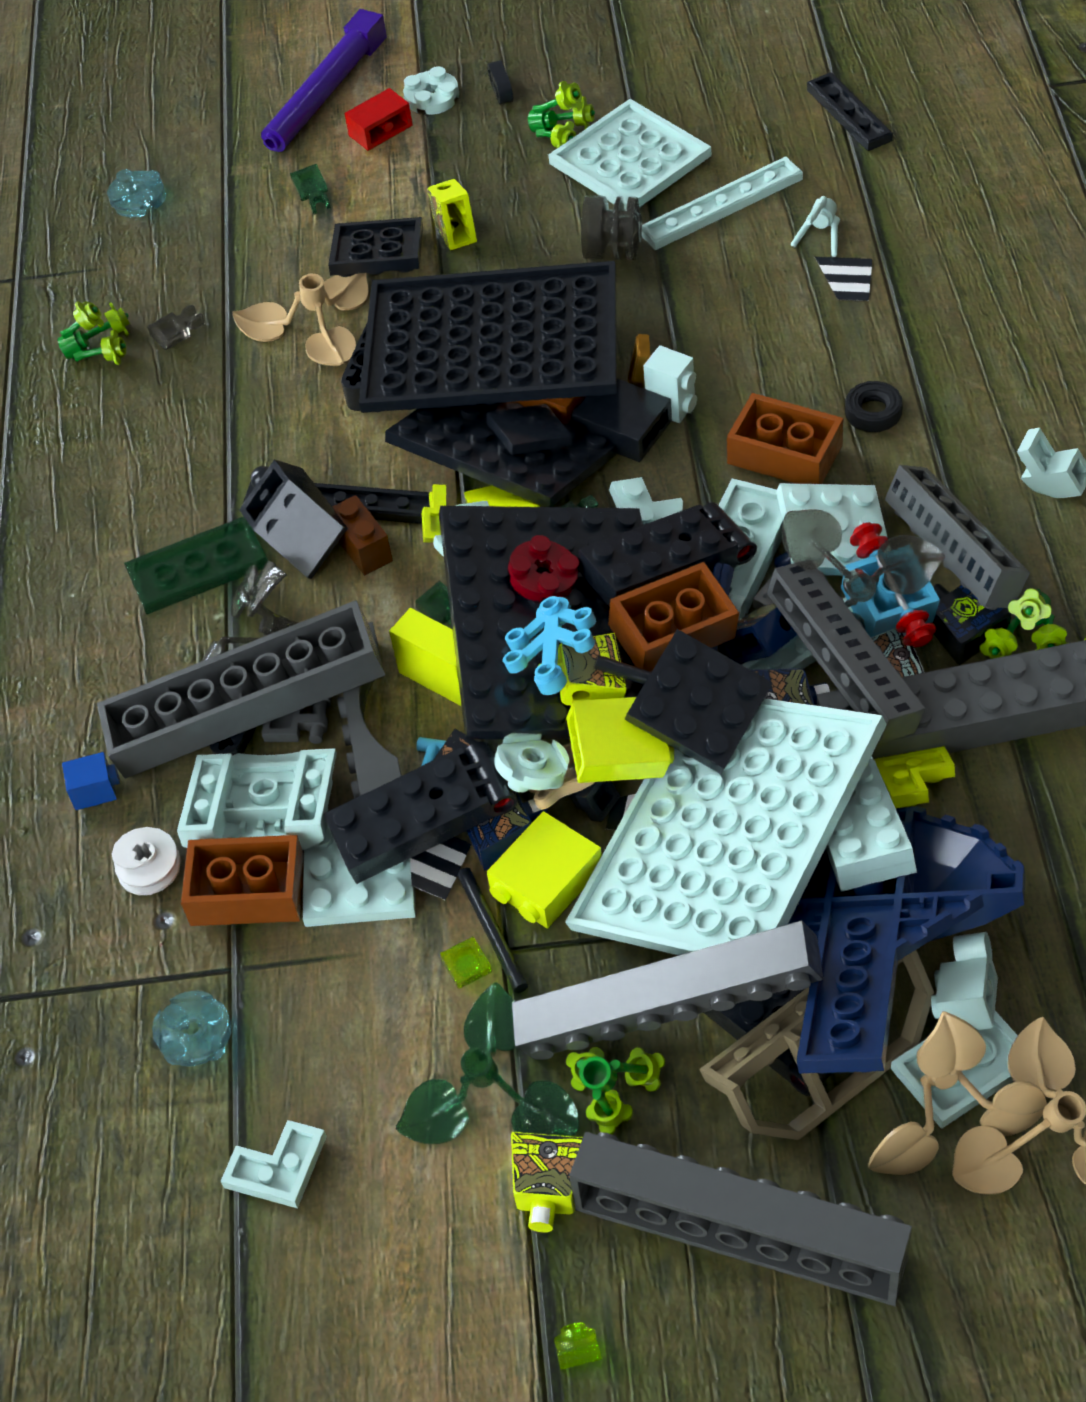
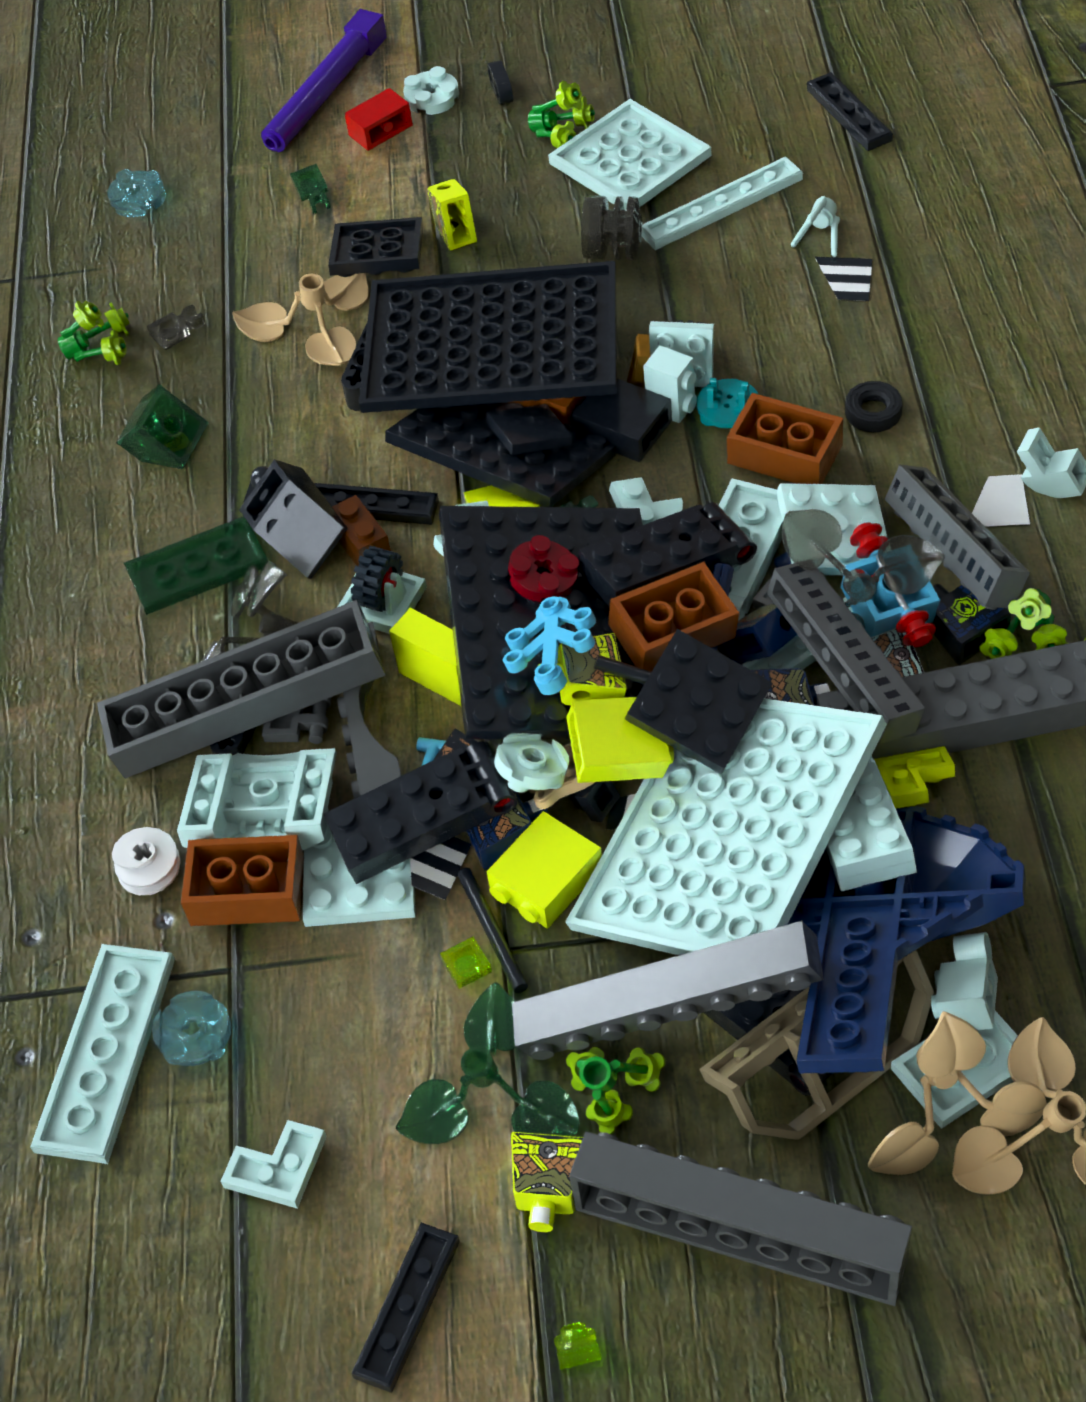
(90, 780): blue brick -> none
(103, 1054): none -> light aqua tile
(162, 430): none -> clear green slope
(383, 588): none -> plate
(405, 1307): none -> black tile
(430, 514): neon yellow plate -> none
(435, 604): clear green plate -> none
(689, 339): none -> light aqua plate
(723, 401): none -> teal plate
(1002, 502): none -> white sticker

